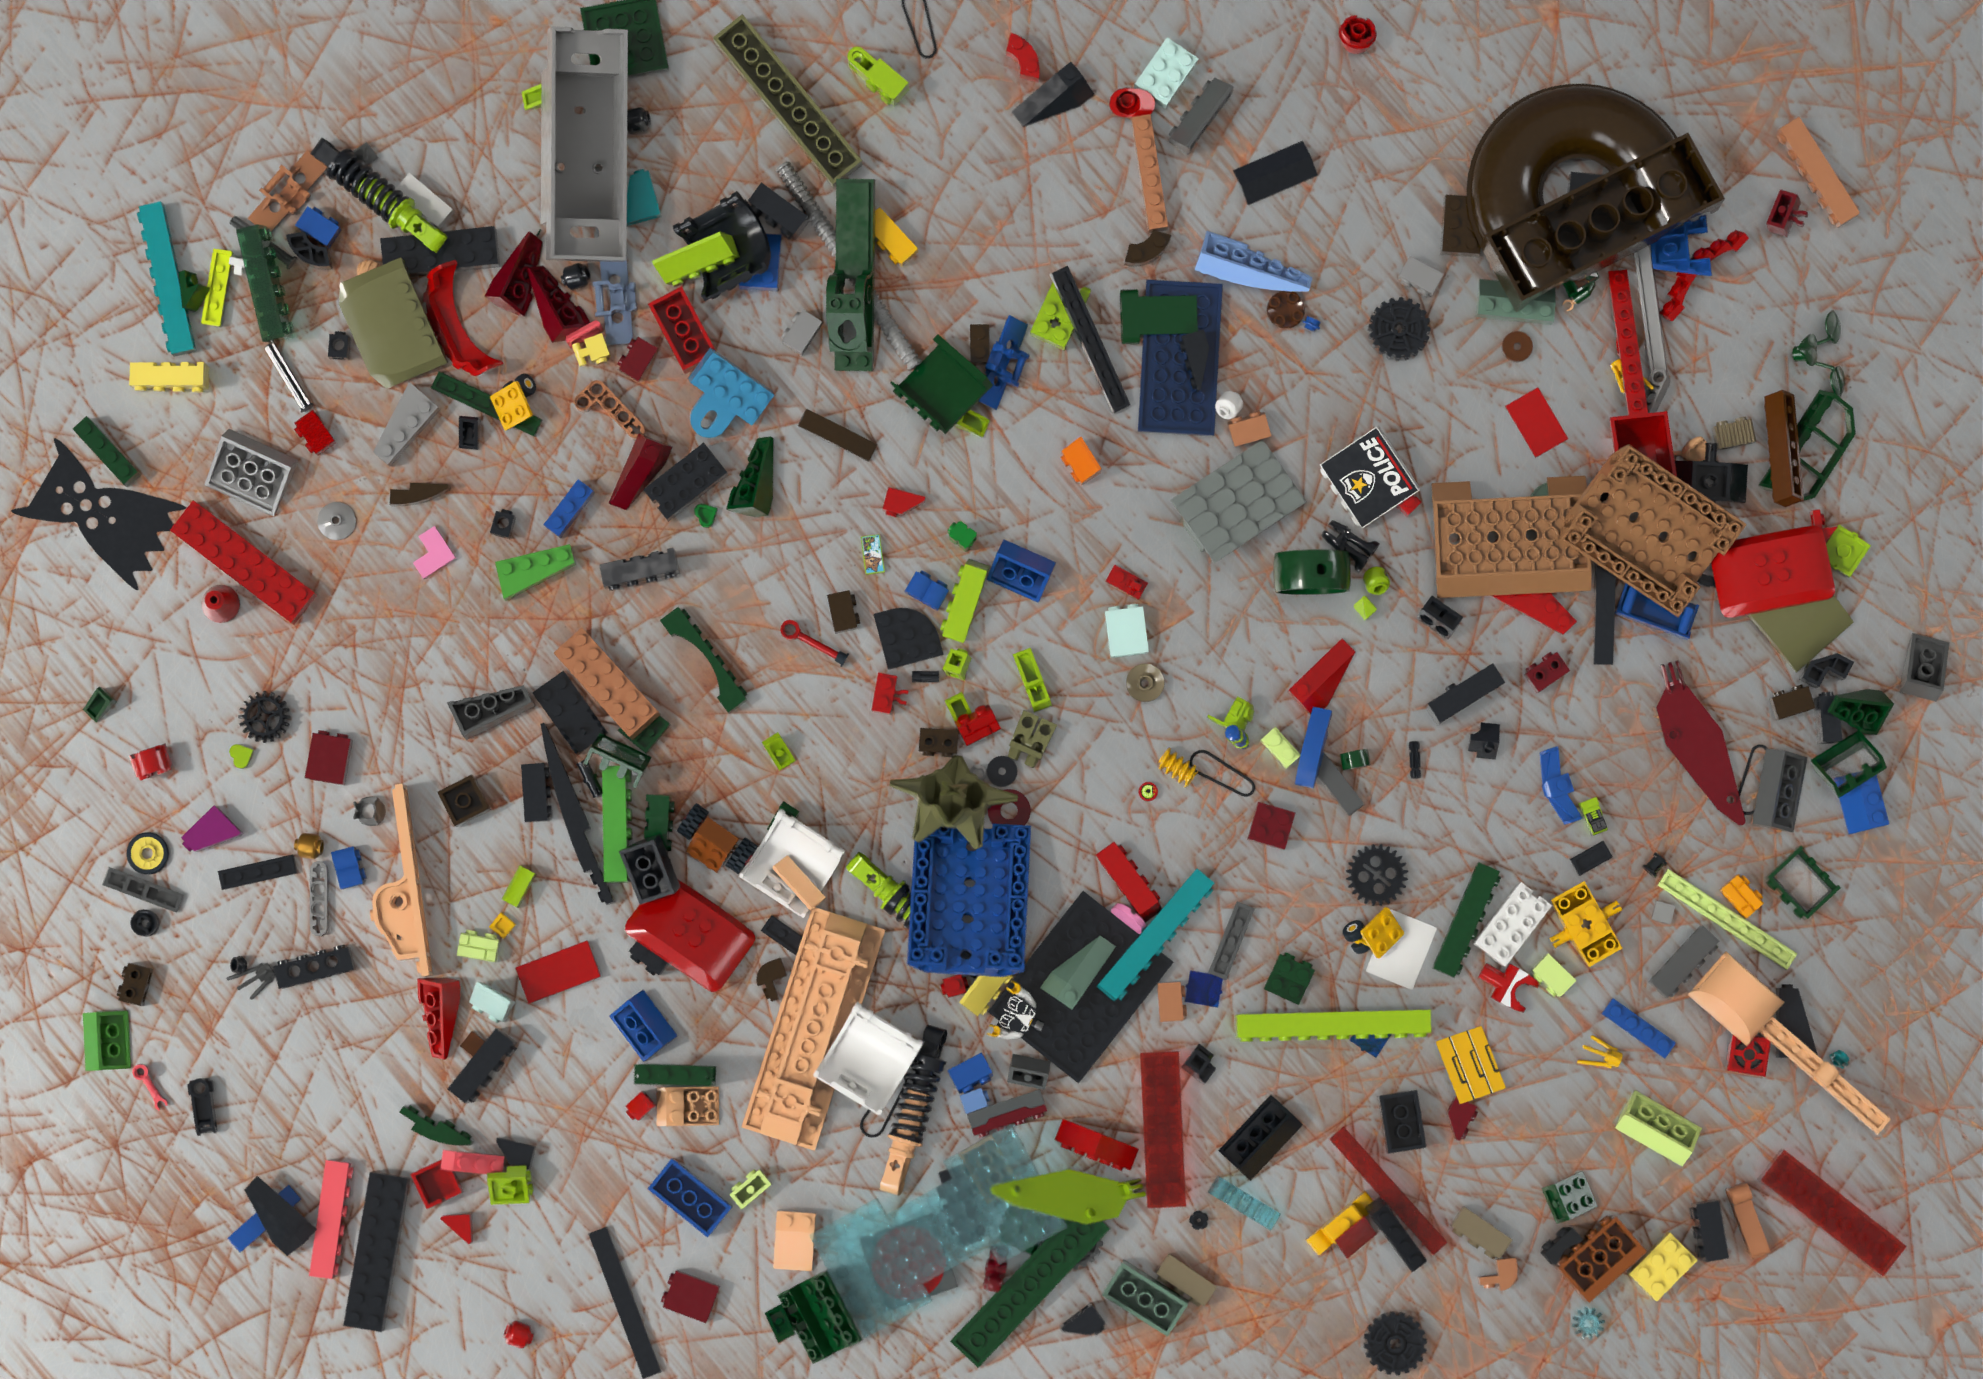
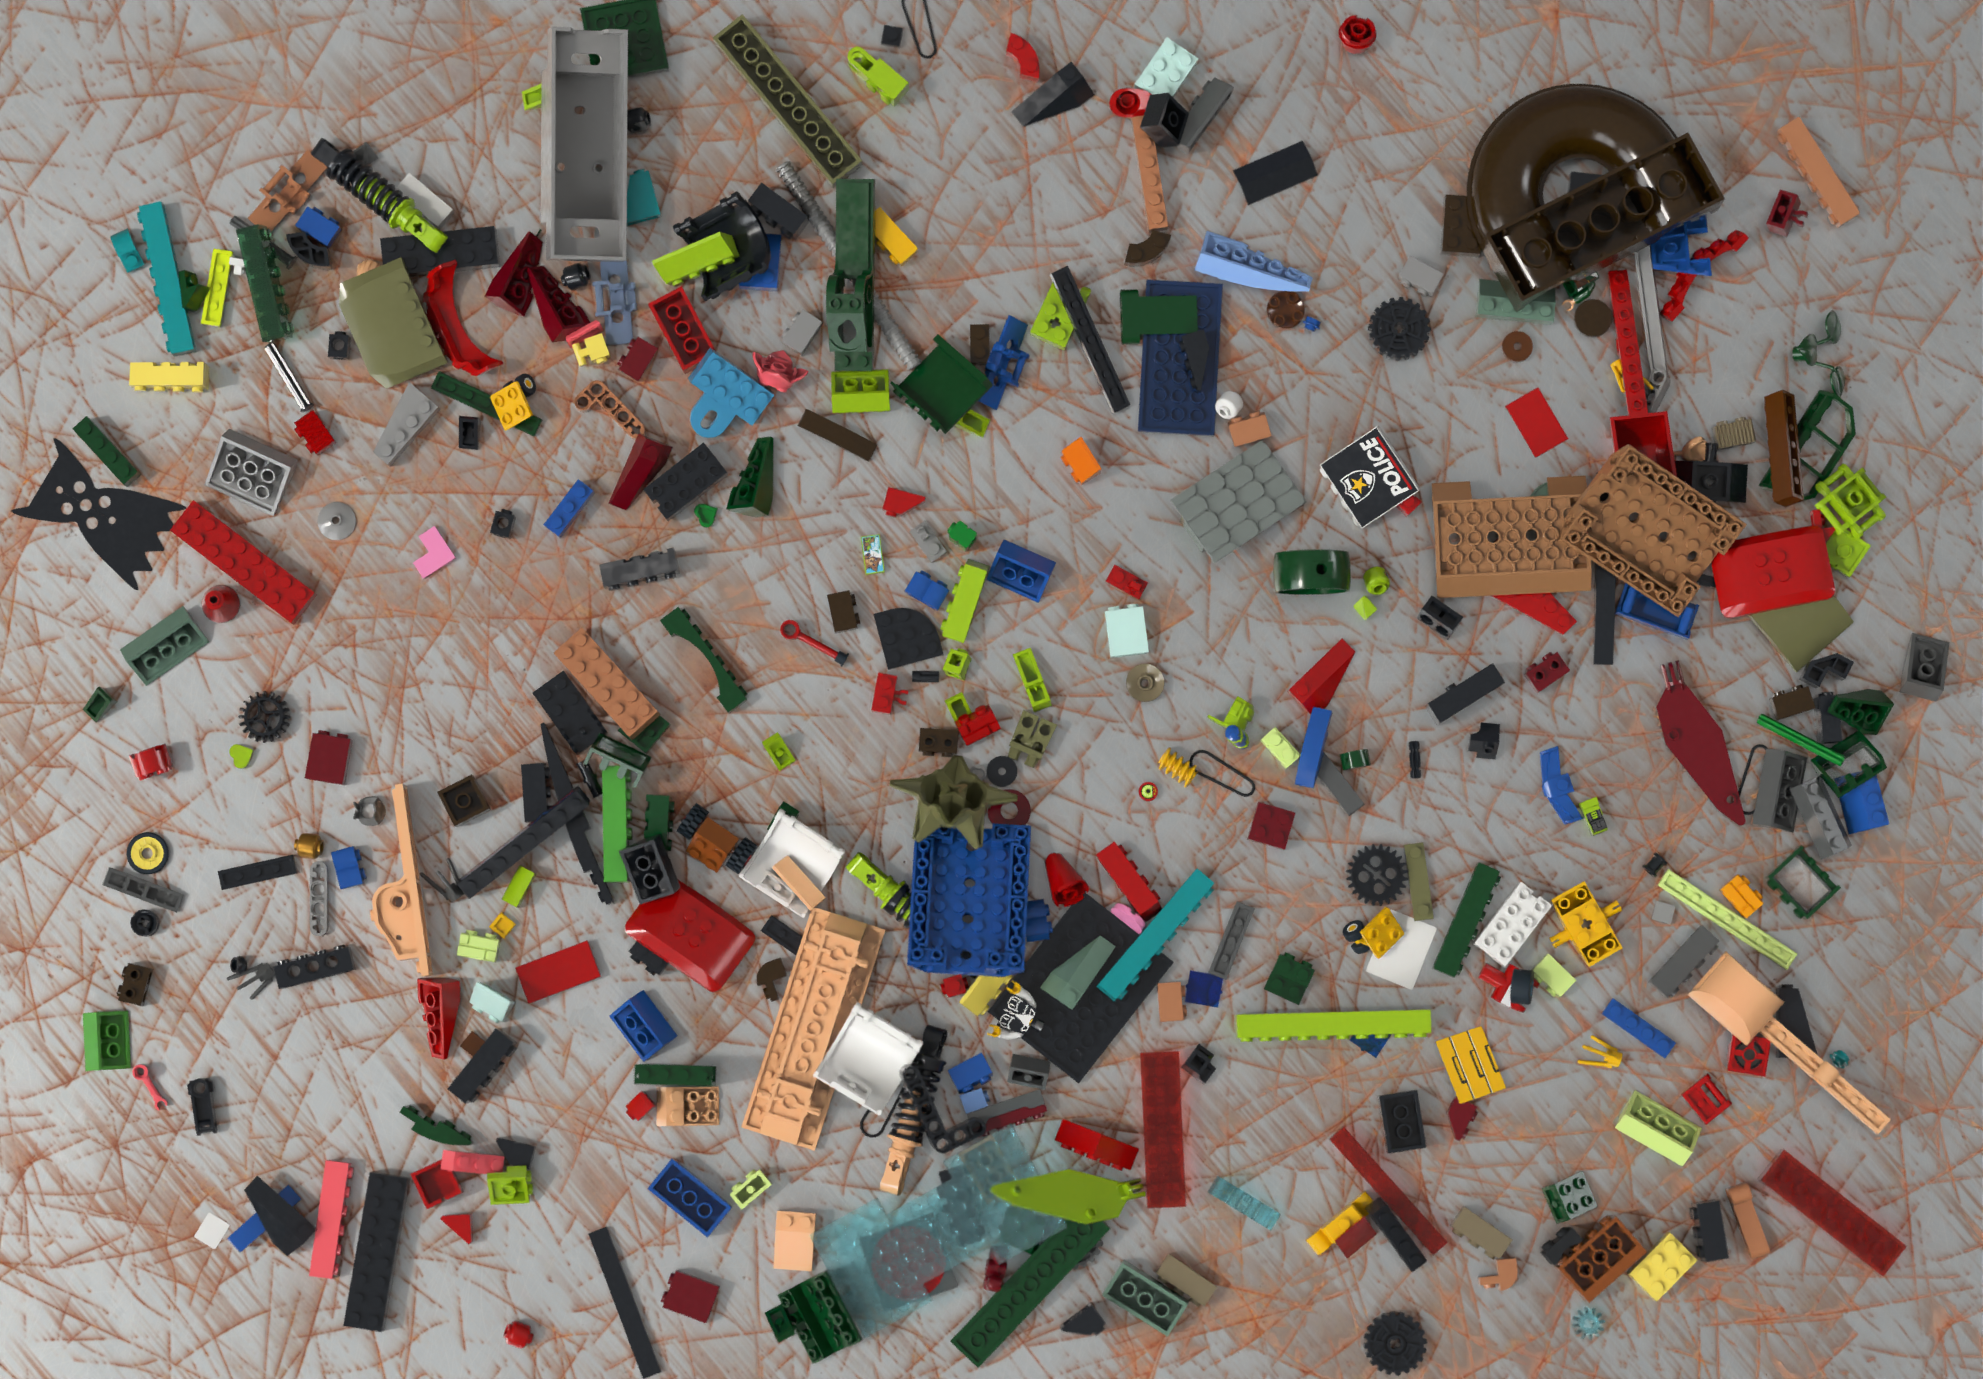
(127, 250): none -> teal brick
(164, 645): none -> sand green slope
(210, 830): magenta slope -> none
(212, 1230): none -> white sticker
(417, 494): dark brown slope -> none
(453, 891): none -> dark grey plant
(490, 709): dark grey wedge -> none
(523, 842): none -> black brick
(528, 570): bright green wedge -> none
(777, 370): none -> coral brick
(860, 391): none -> lime slope
(892, 36): none -> black plate
(928, 541): none -> light grey plate
(932, 1115): none -> black beam
(1036, 924): none -> blue brick
(1064, 881): none -> red cone
(1164, 120): none -> black brick
(1197, 1225): black plate -> none
(1260, 1137): black slope -> none
(1340, 543): black piece -> none
(1418, 881): none -> olive plate
(1521, 986): none -> black wheel
(1591, 858): black tile -> none
(1593, 318): none -> dark brown tile
(1700, 1101): none -> red plate
(1801, 739): none -> green axle
(1820, 817): none -> dark grey slope
(1850, 500): none -> lime brick

